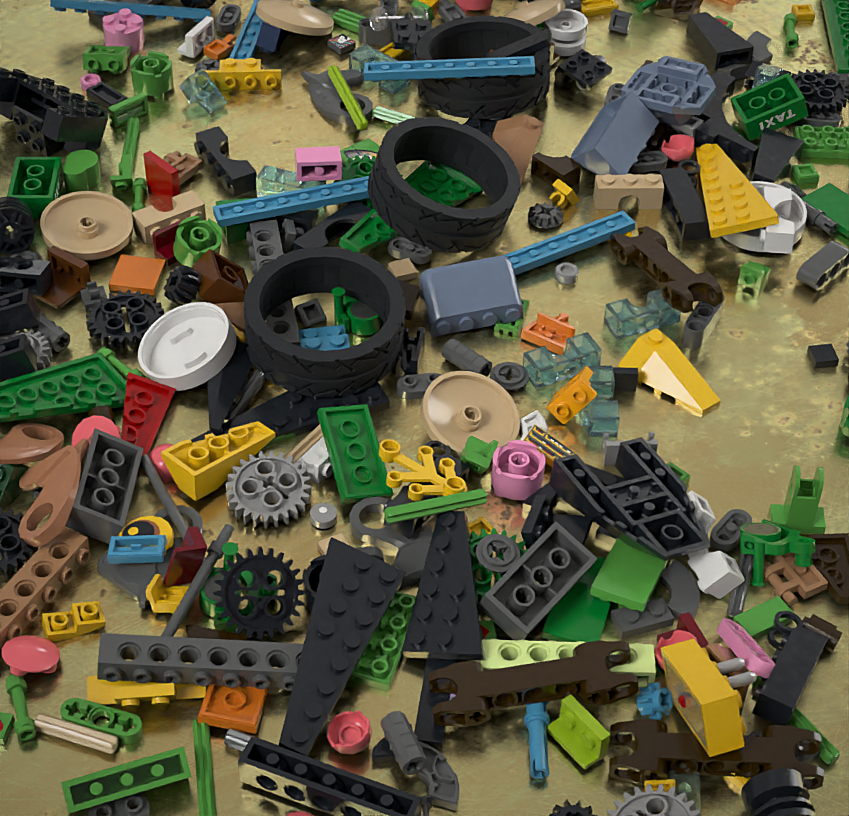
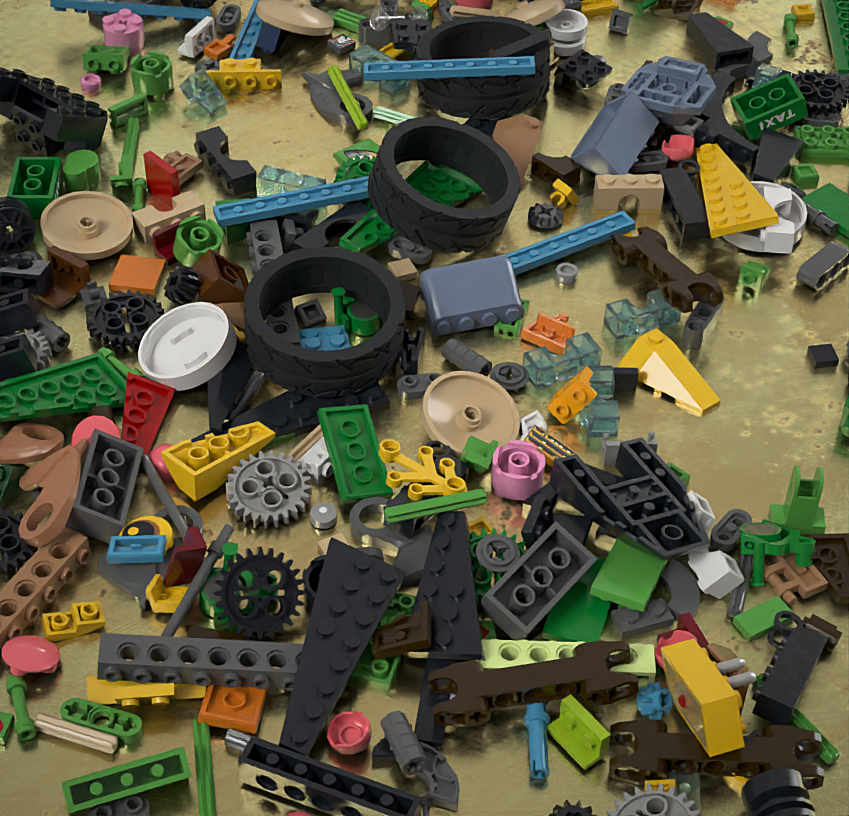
(105, 95): black tile -> none
(318, 163): bright pink brick -> none
(404, 634): none -> dark brown wing
(462, 12): none -> tan axle
(745, 647): bright pink beam -> none

